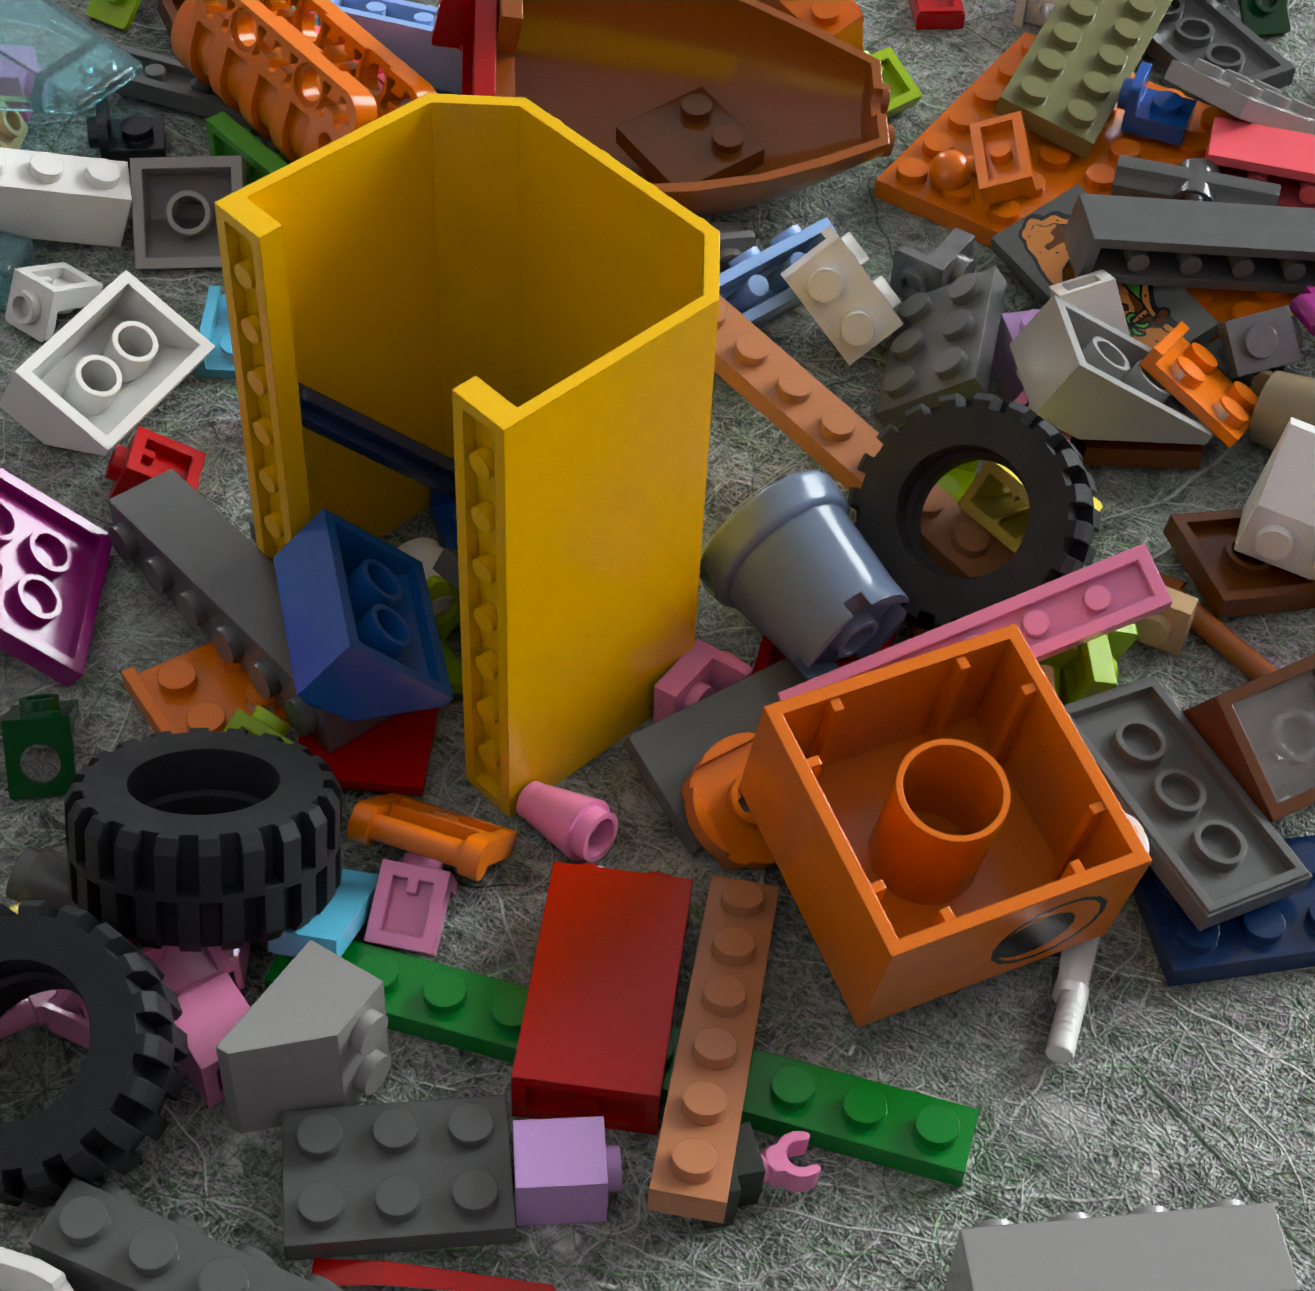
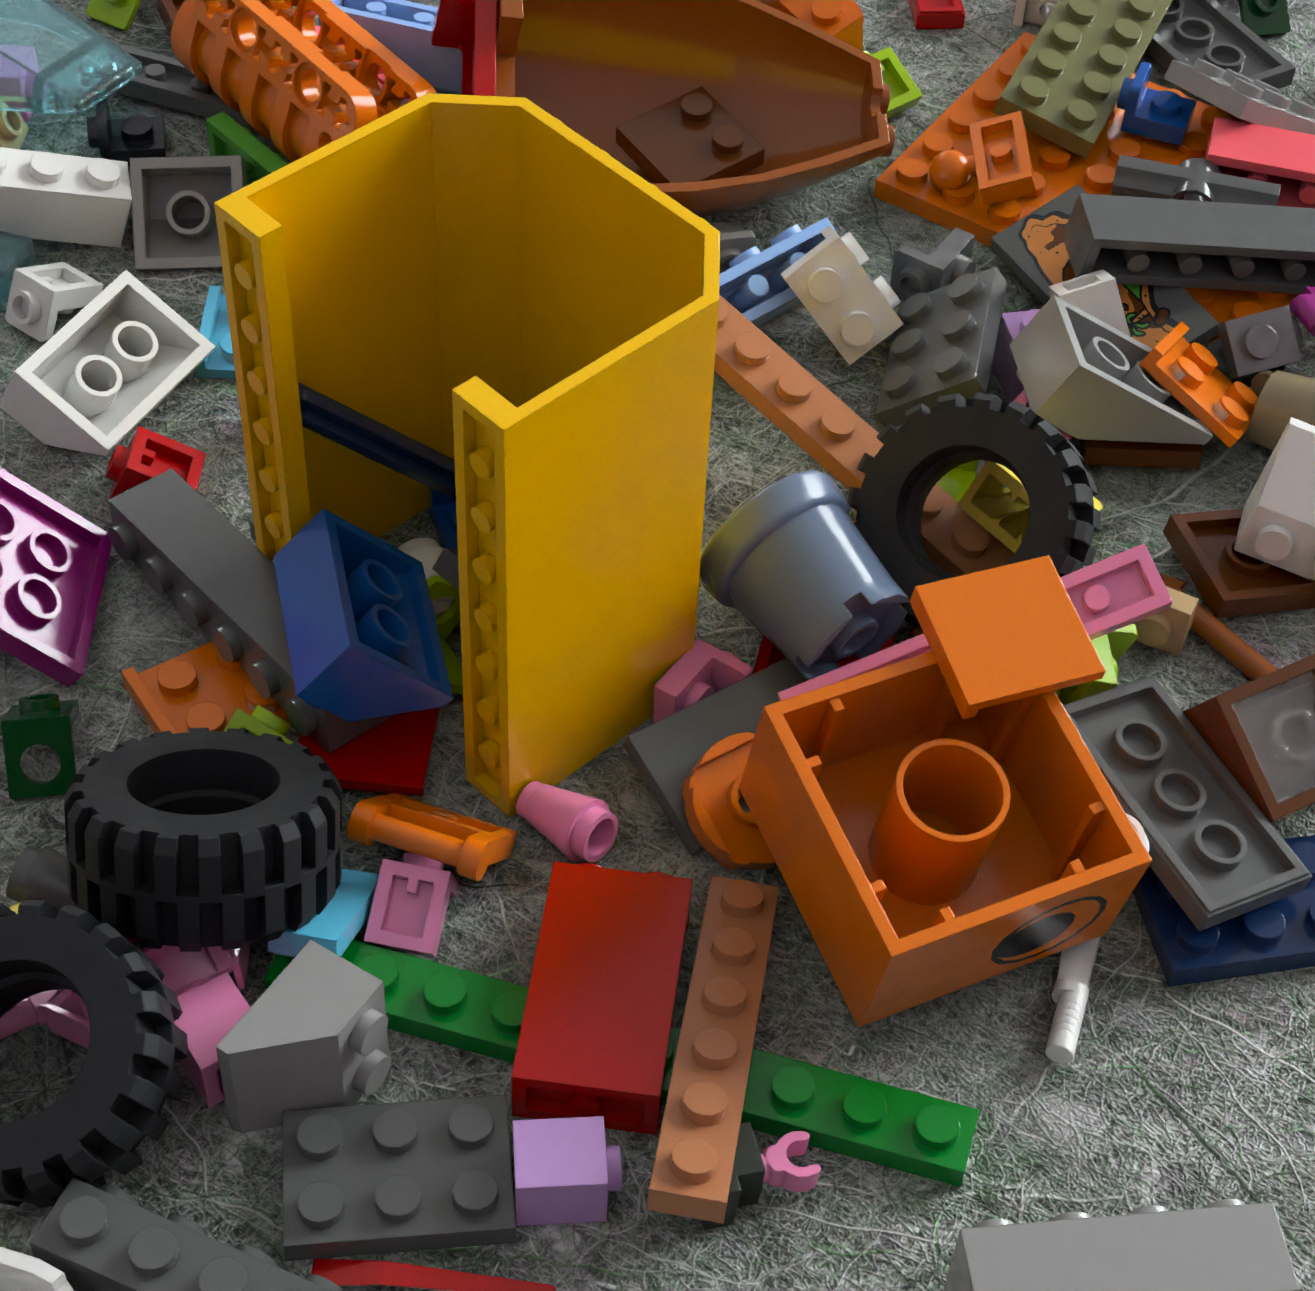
(1005, 634): none -> orange piece

